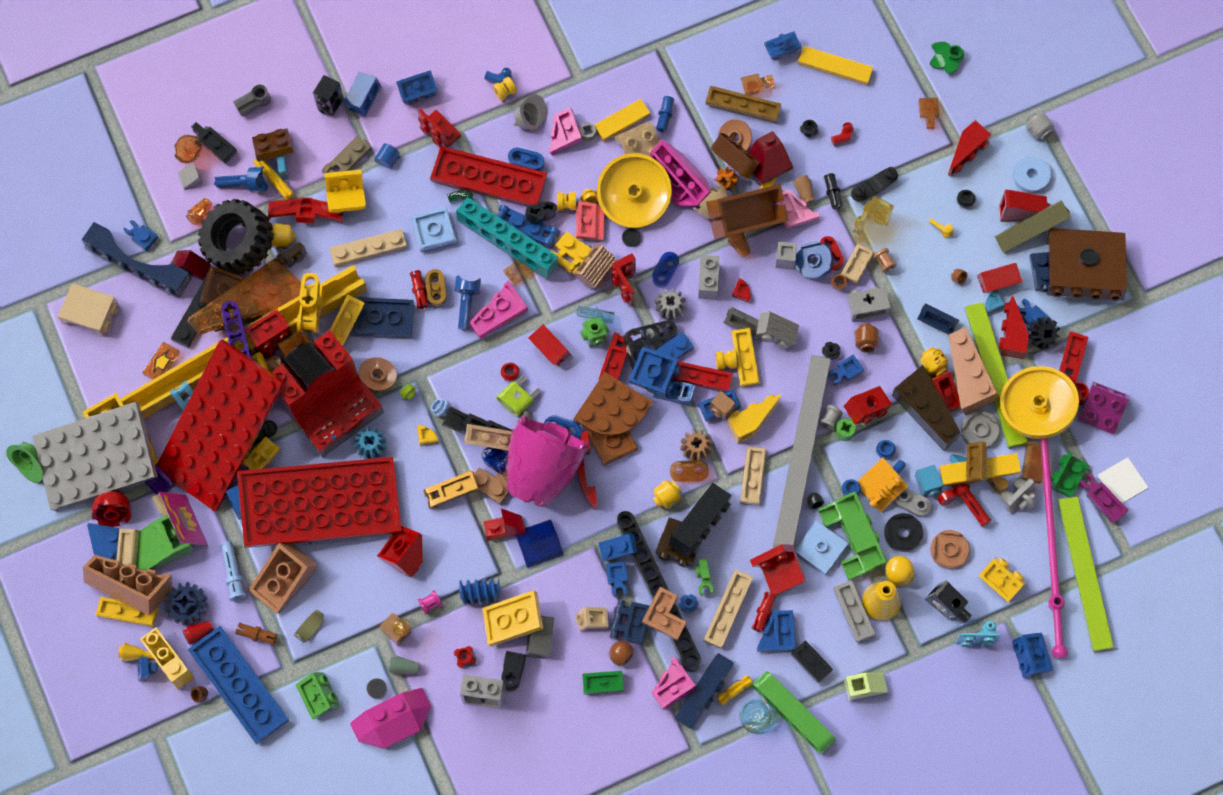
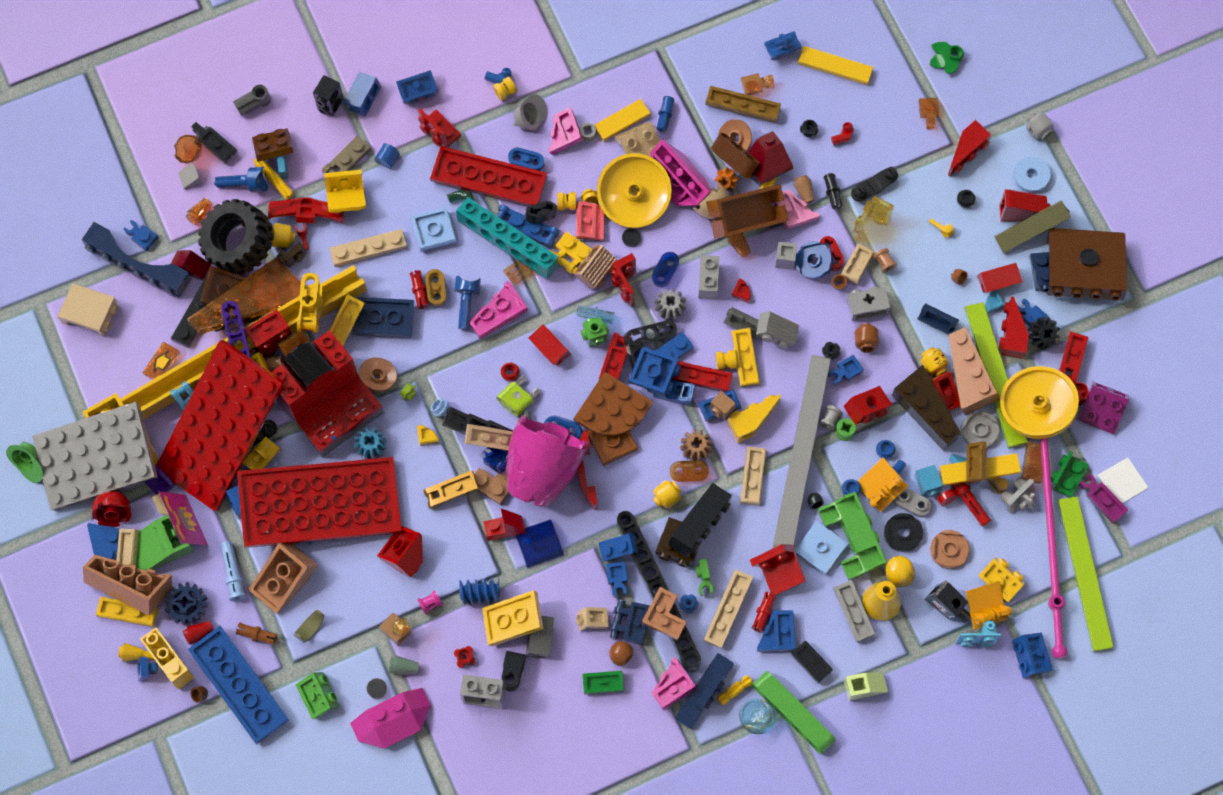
(302, 233): none -> red hand
(987, 605): none -> light orange hinge

